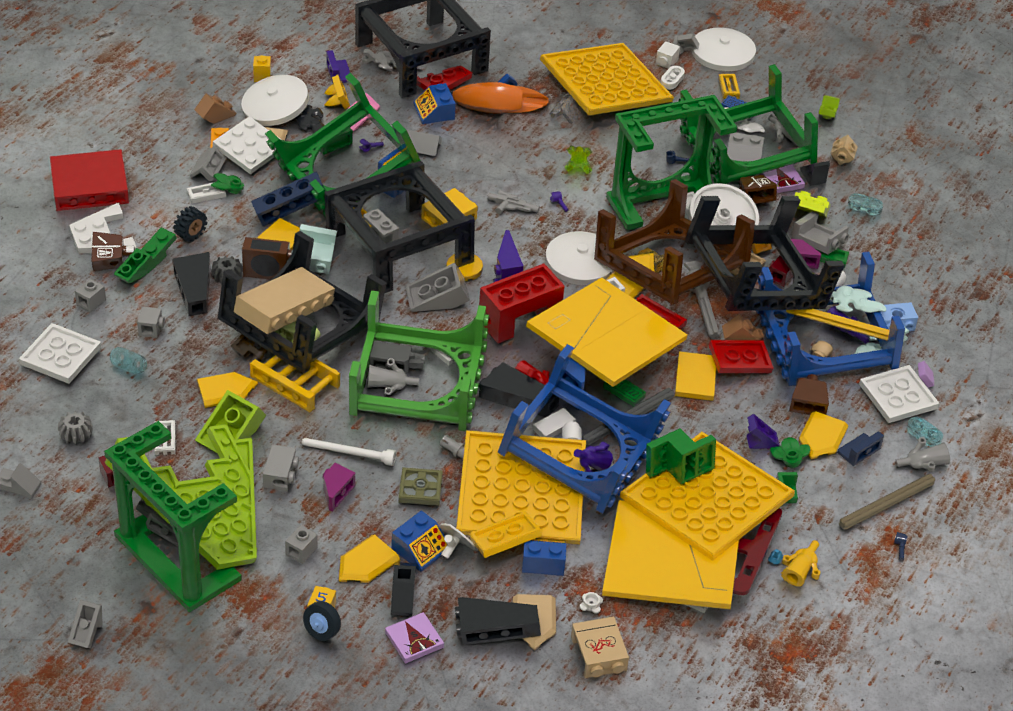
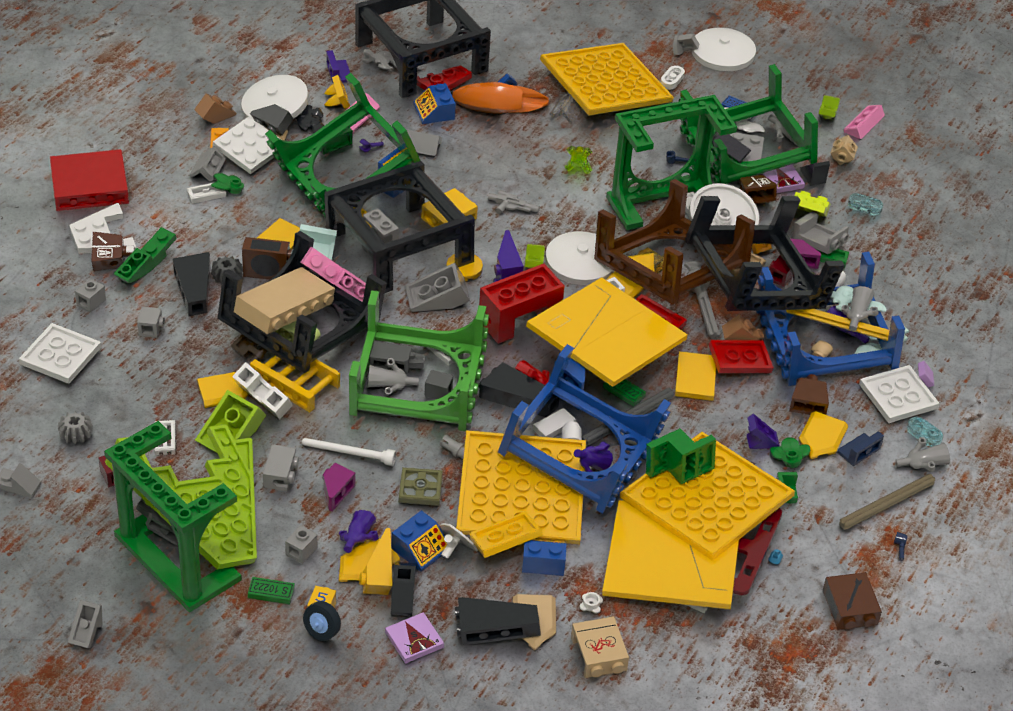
(129, 361): clear light blue plate -> none
(190, 223): black wheel -> none
(261, 67): yellow brick -> none
(261, 391): none -> white arch
(271, 590): none -> green tile
(273, 118): none -> dark grey slope
(285, 199): dark blue brick -> none
(334, 273): none -> bright pink slope
(358, 530): none -> dark purple piece
(378, 571): none -> yellow slope
(438, 384): none -> dark grey panel
(534, 255): none -> lime bracket
(557, 197): dark purple hand -> none
(667, 55): white brick -> none
(725, 93): yellow tile -> none
(735, 149): none -> black slope
(800, 564): yellow piece -> none
(852, 601): none -> reddish brown brick
(860, 302): none -> light grey piece
(865, 121): none -> bright pink slope
(905, 311): light blue brick -> none

